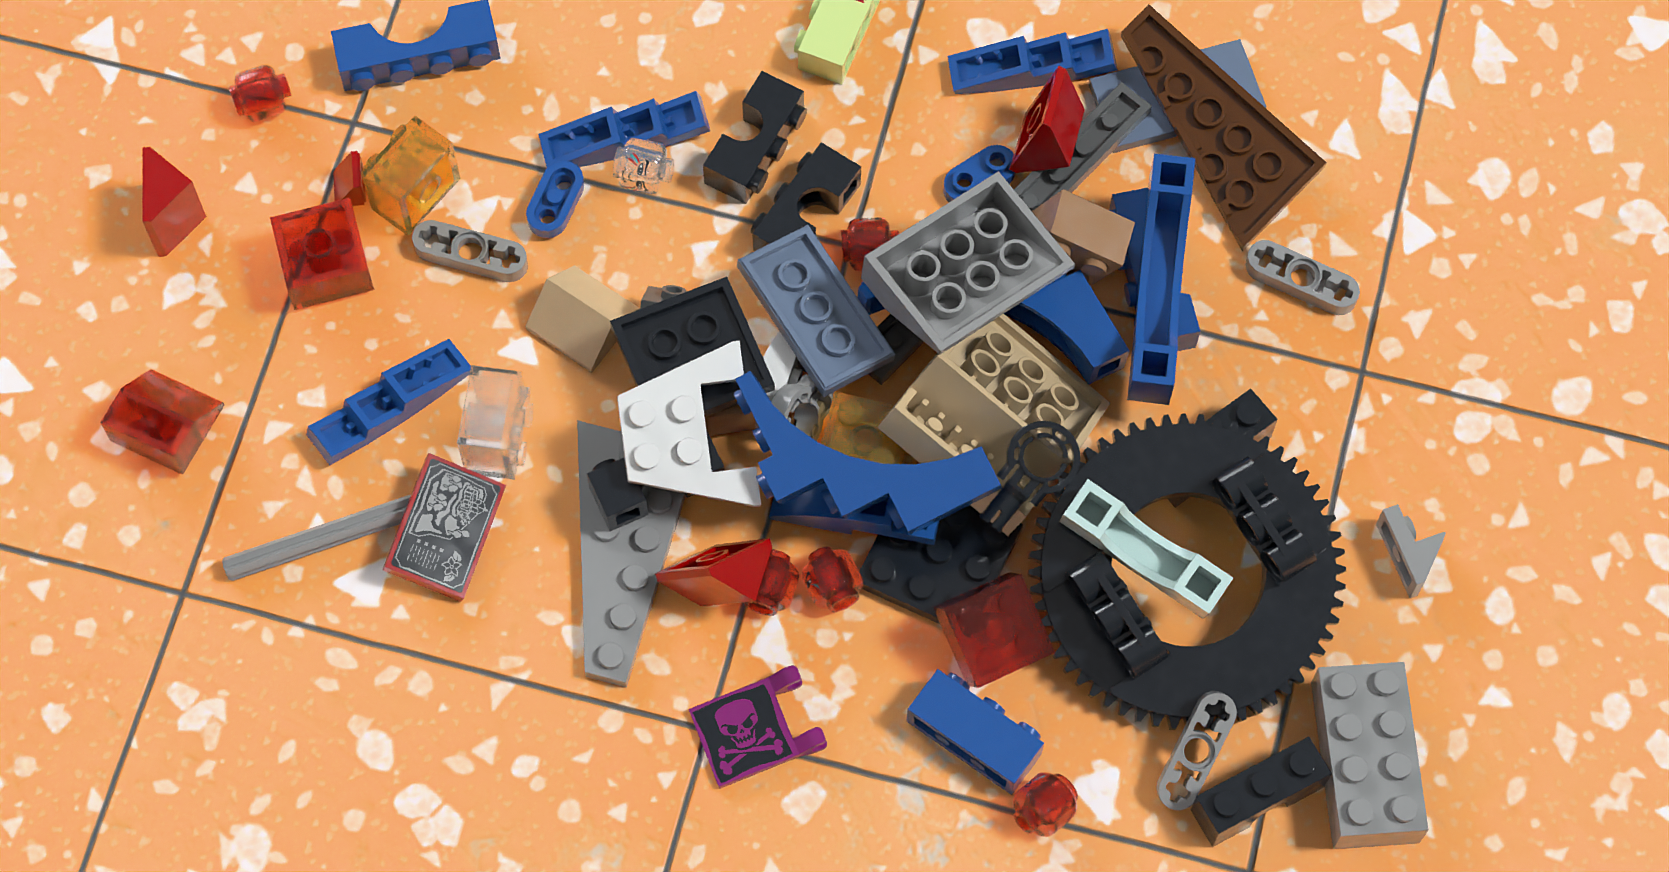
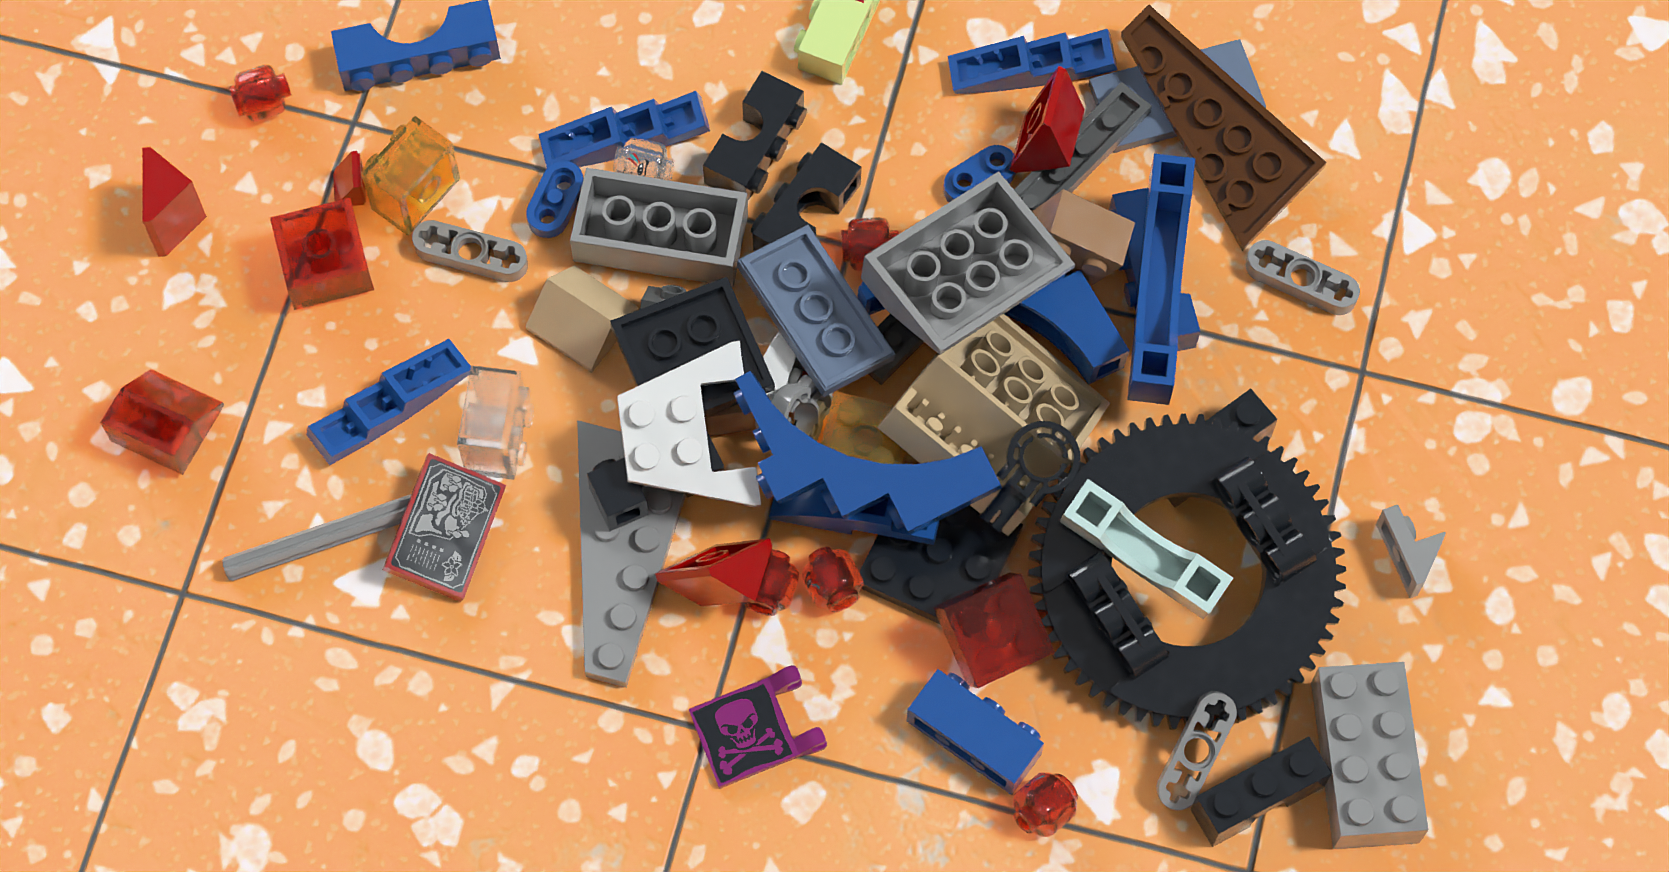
(659, 226): none -> light grey brick

